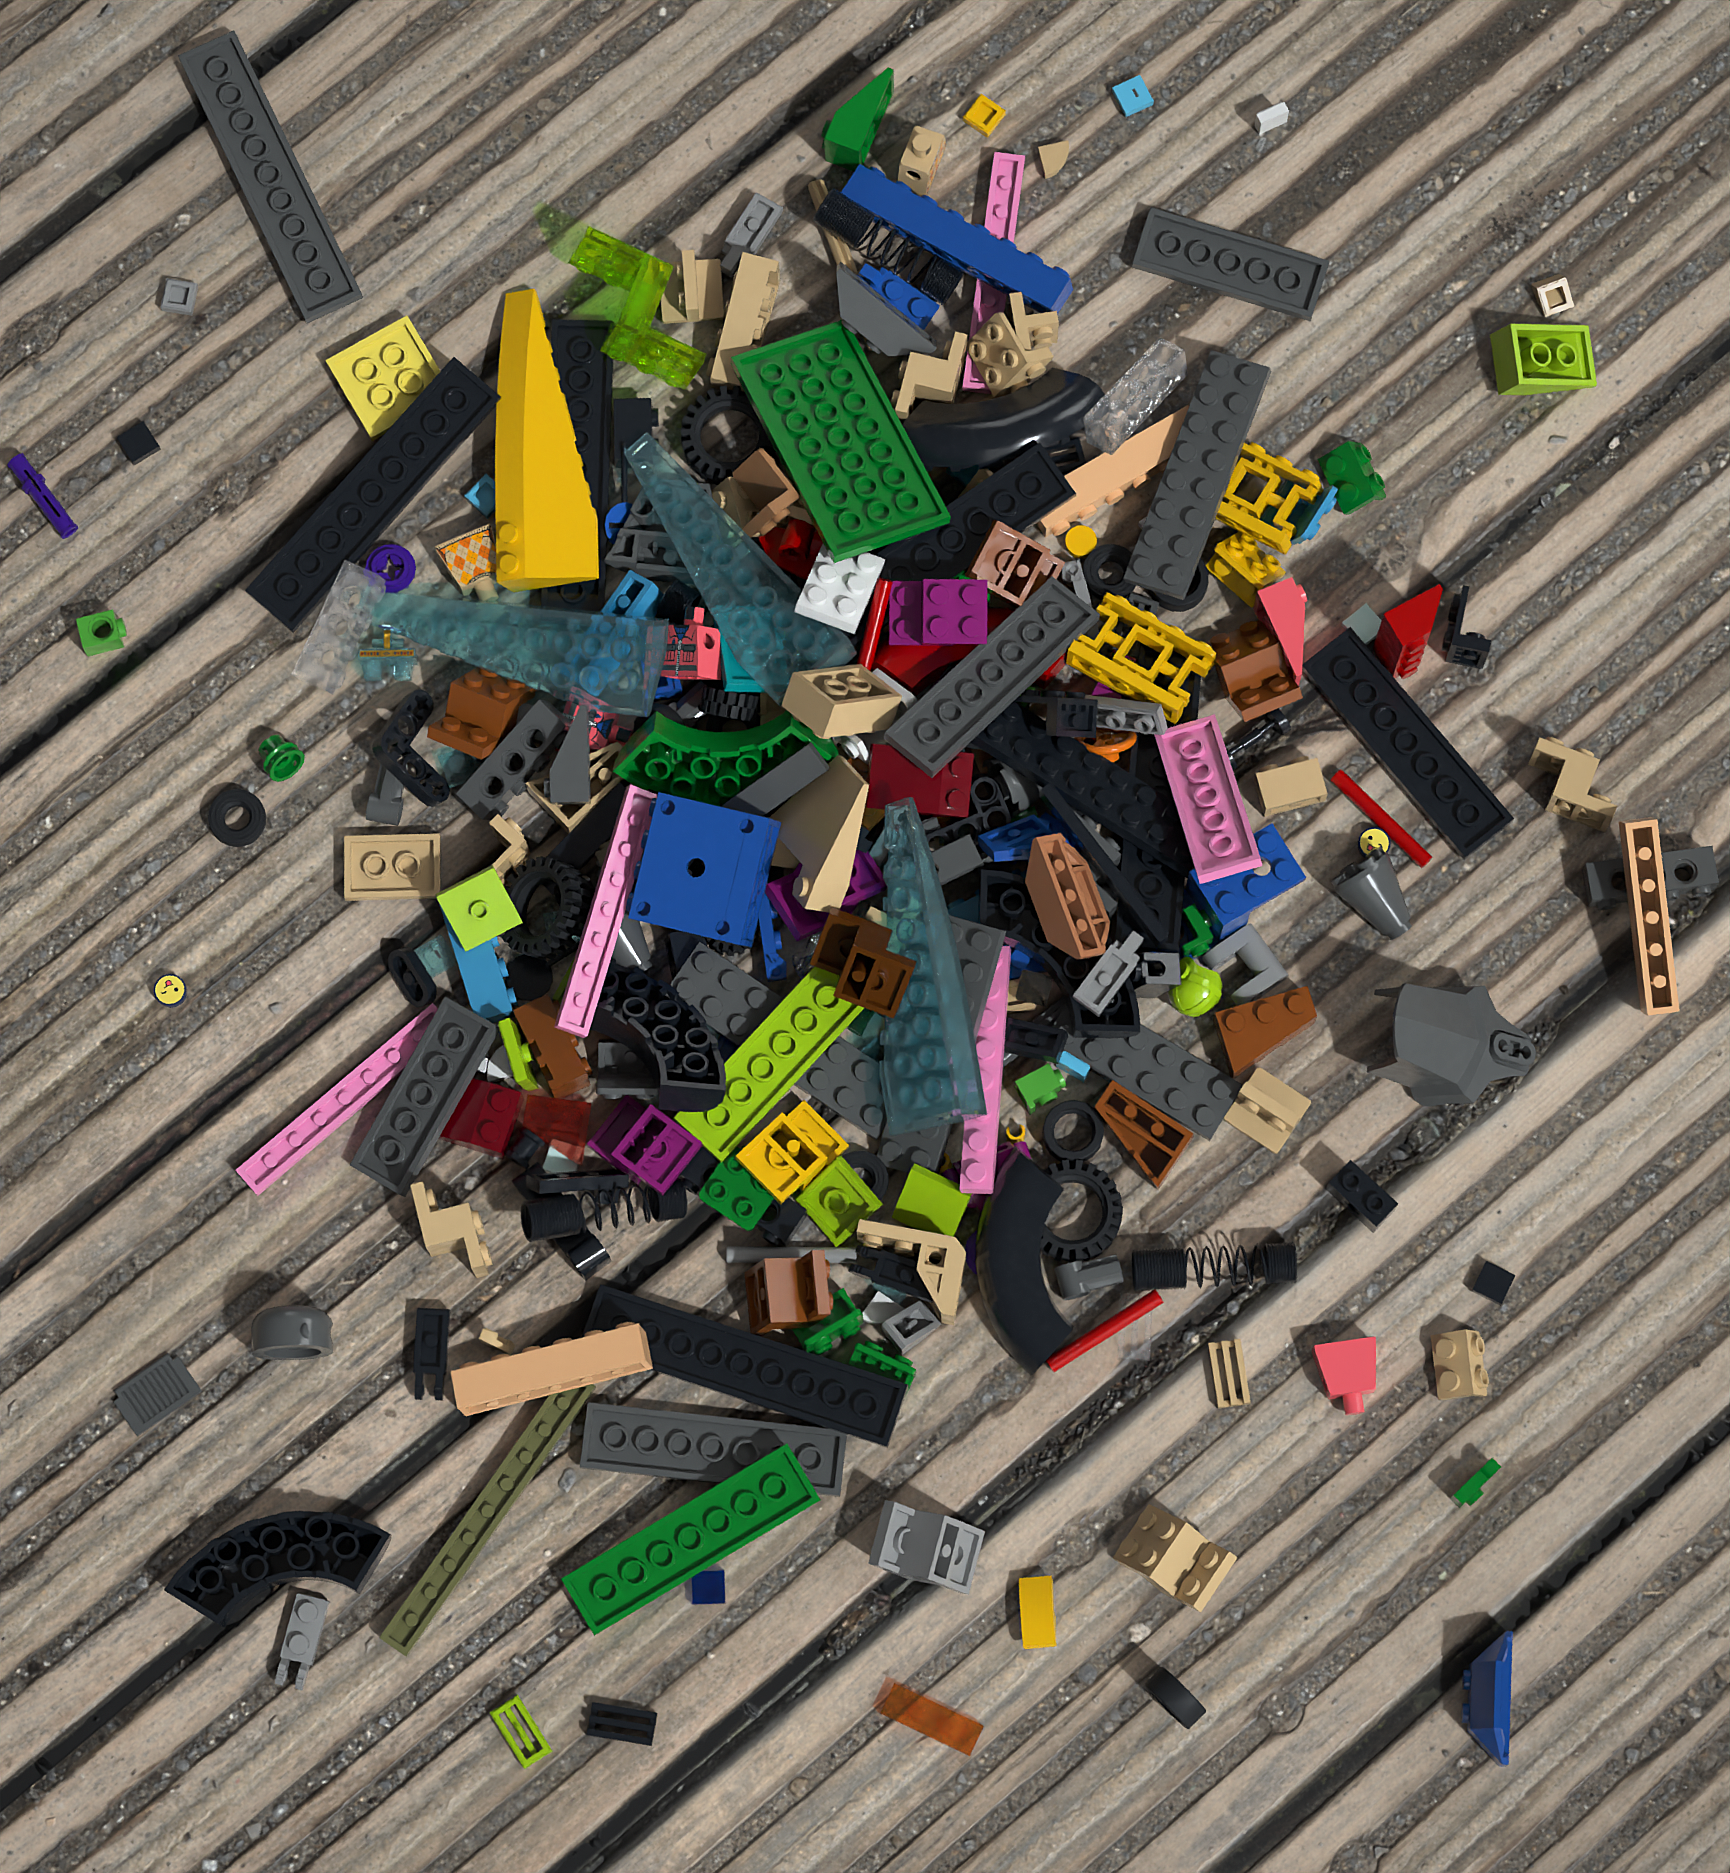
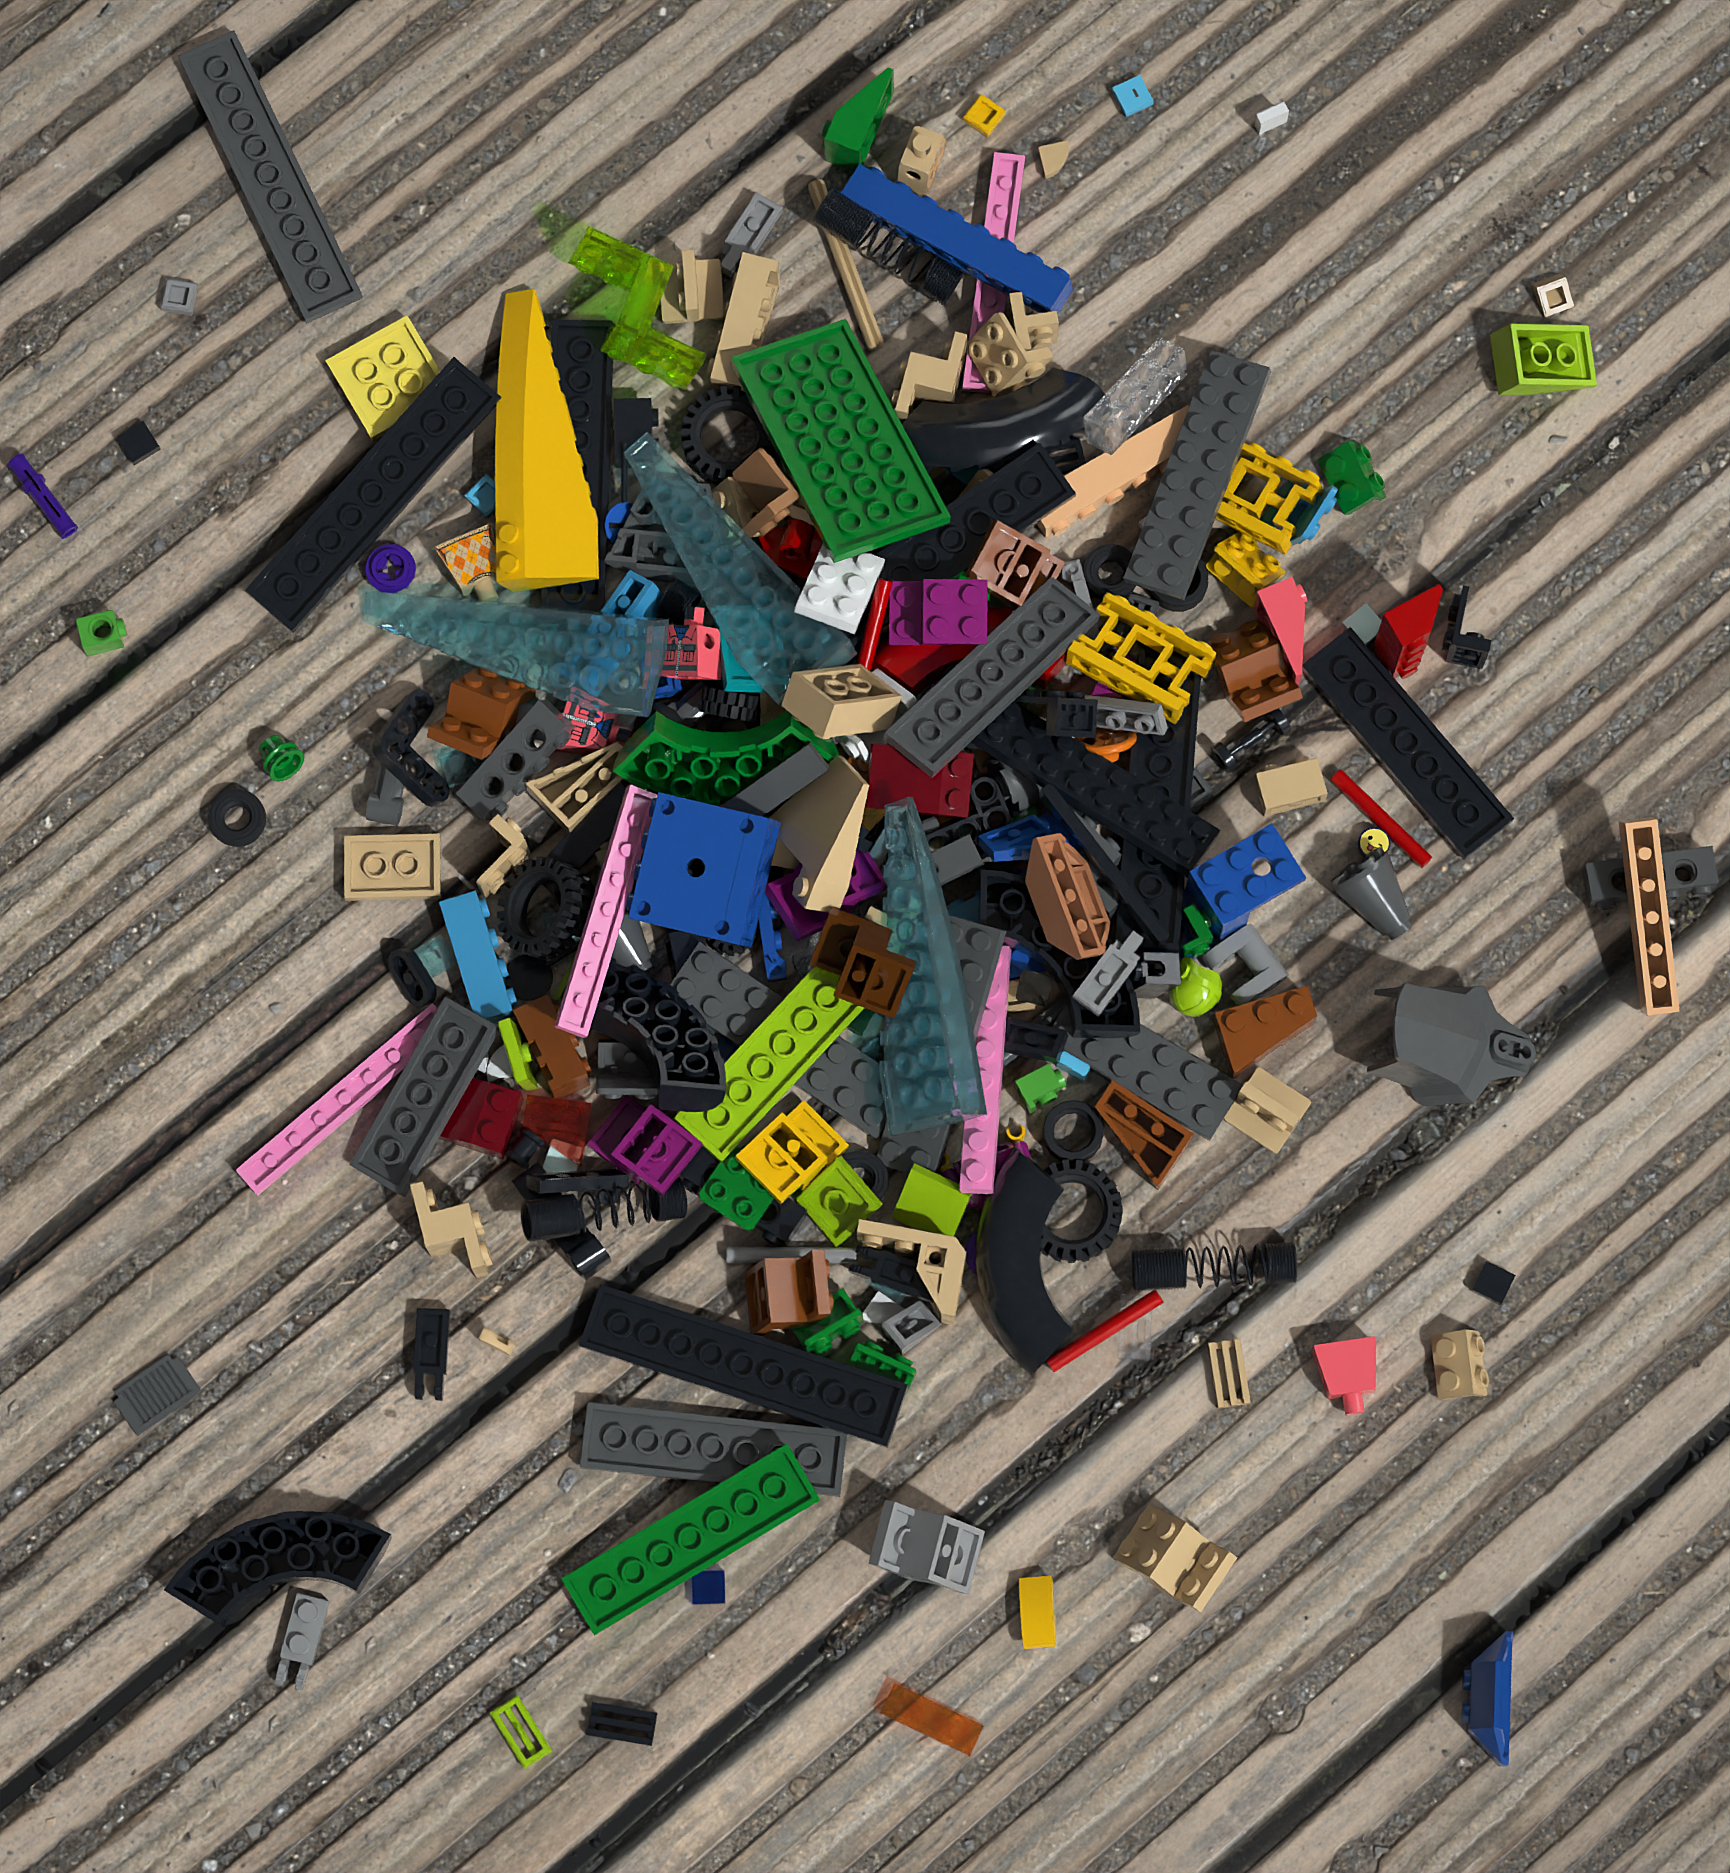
(170, 990): light yellow tile -> none
(292, 1333): dark grey piece -> none
(336, 609): clear brick -> none
(401, 659): clear light blue hips -> none
(479, 908): lime plate -> none
(484, 1518): olive plate -> none
(551, 1368): light nougat brick -> none
(571, 768): dark grey slope -> none
(877, 318): dark grey wedge -> none
(900, 294): blue hinge -> none
(1080, 541): yellow tile -> none
(1080, 1278): dark grey piece -> none
(1175, 1698): black tyre -> none
(1208, 799): bright pink plate -> none
(1230, 264): dark grey plate -> none
(1361, 1196): black brick -> none
(1471, 1491): green plate -> none
(1575, 775): tan bracket -> none

